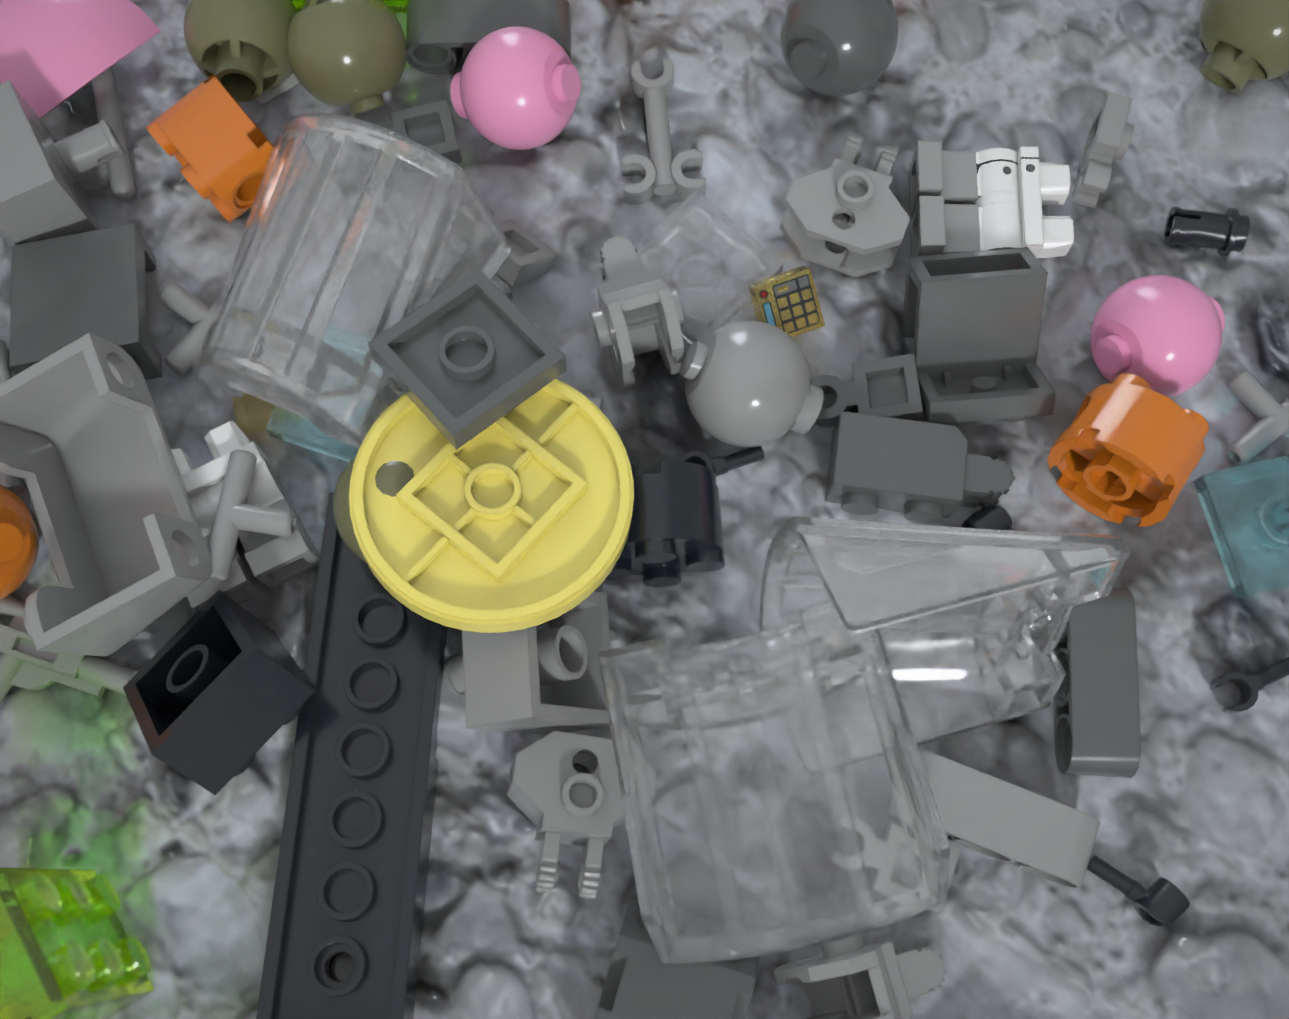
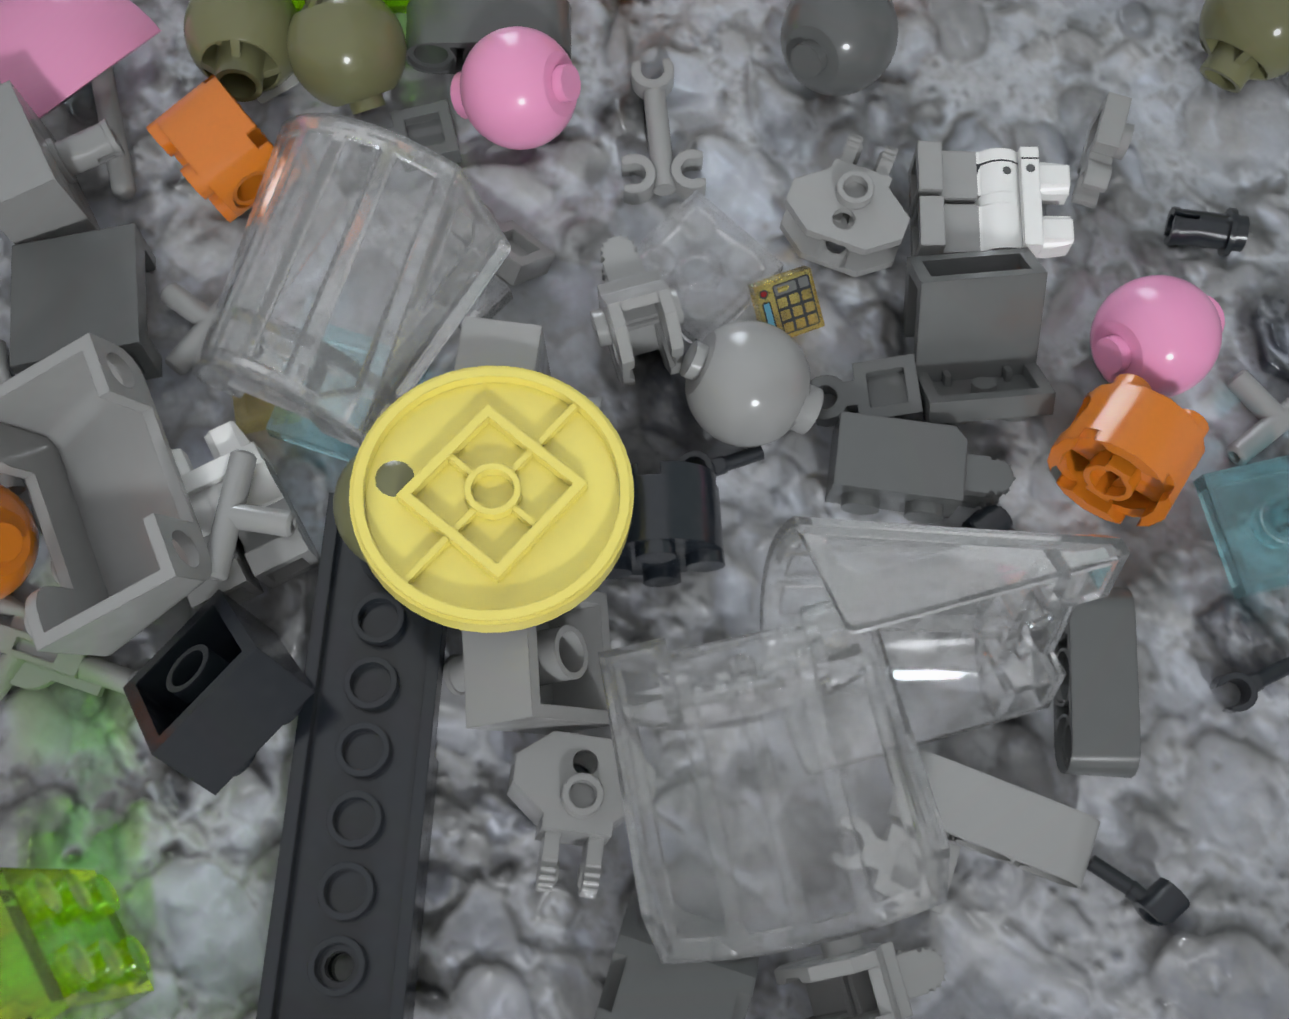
(467, 357): dark grey hinge -> none

